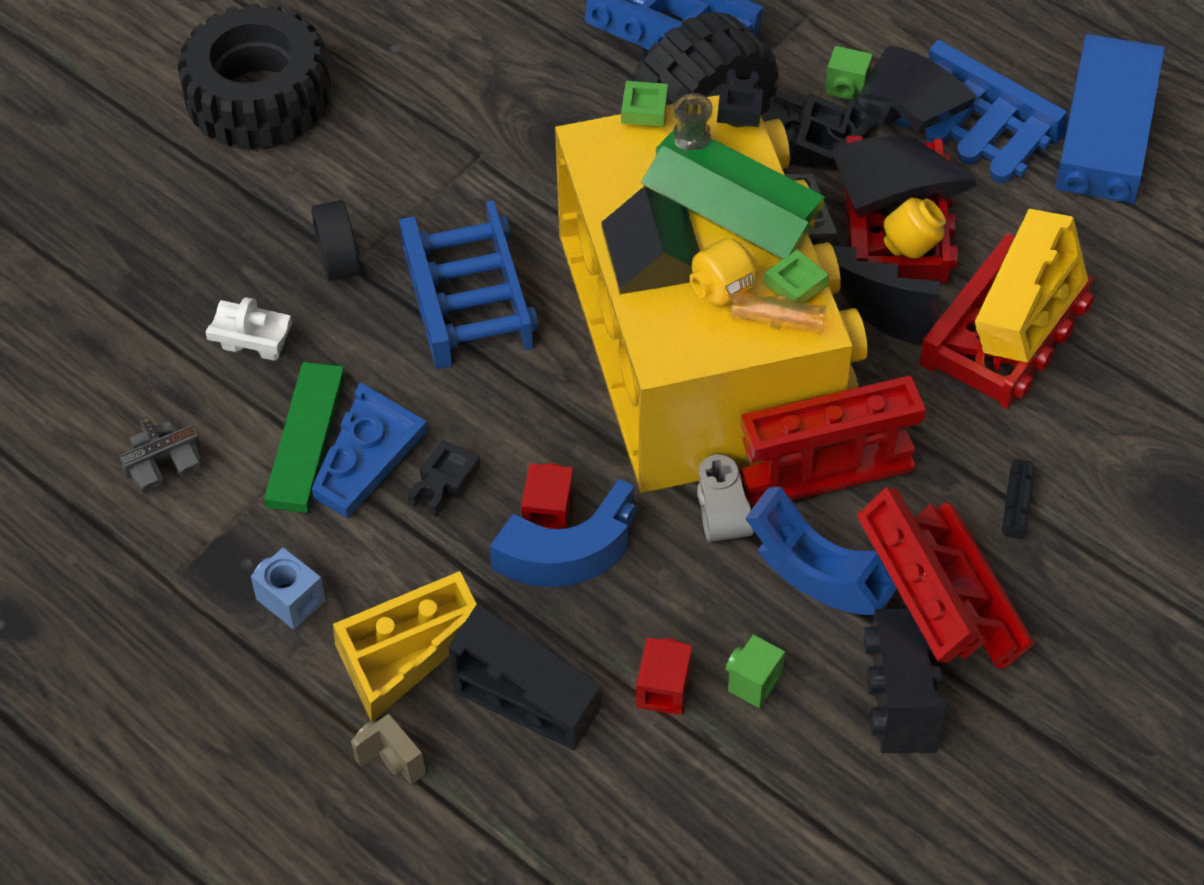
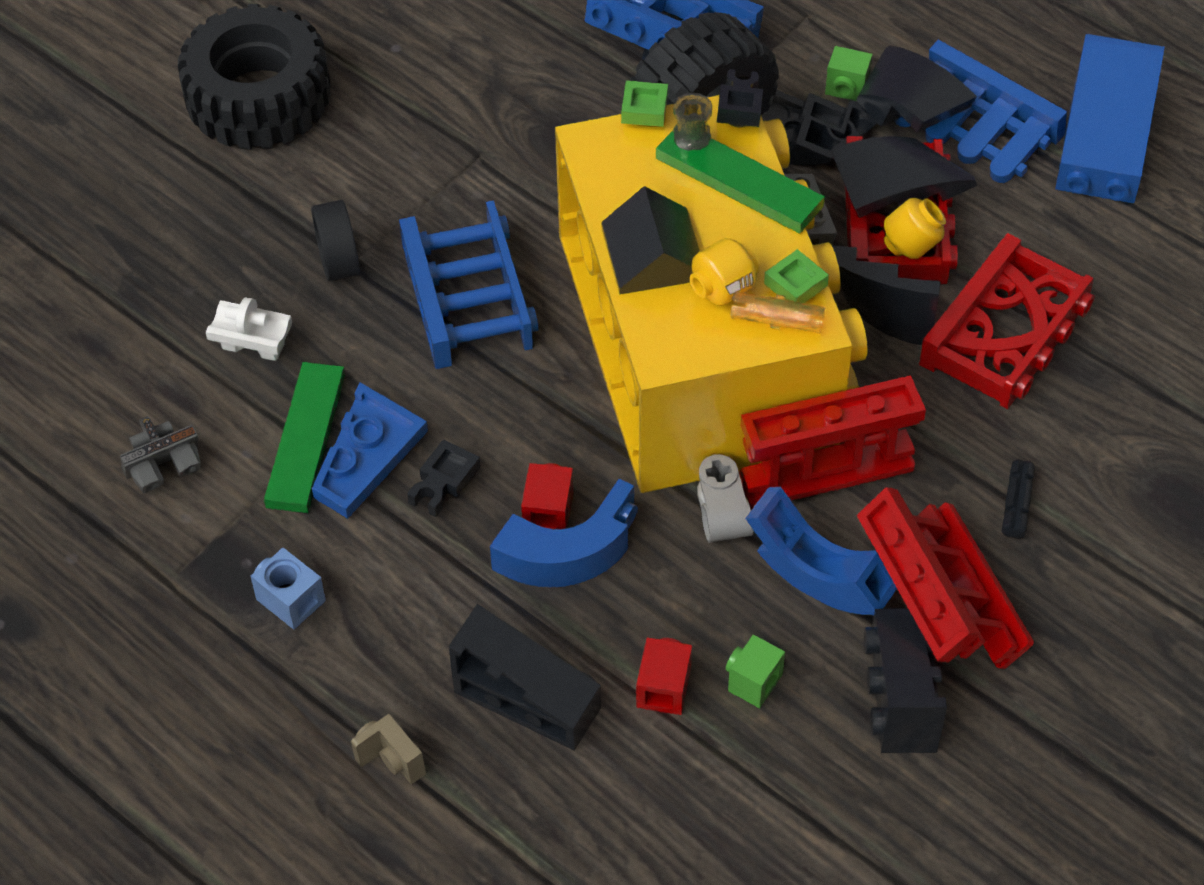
(402, 640): yellow wedge -> none
(726, 204): tile -> none
(1032, 287): yellow wedge -> none

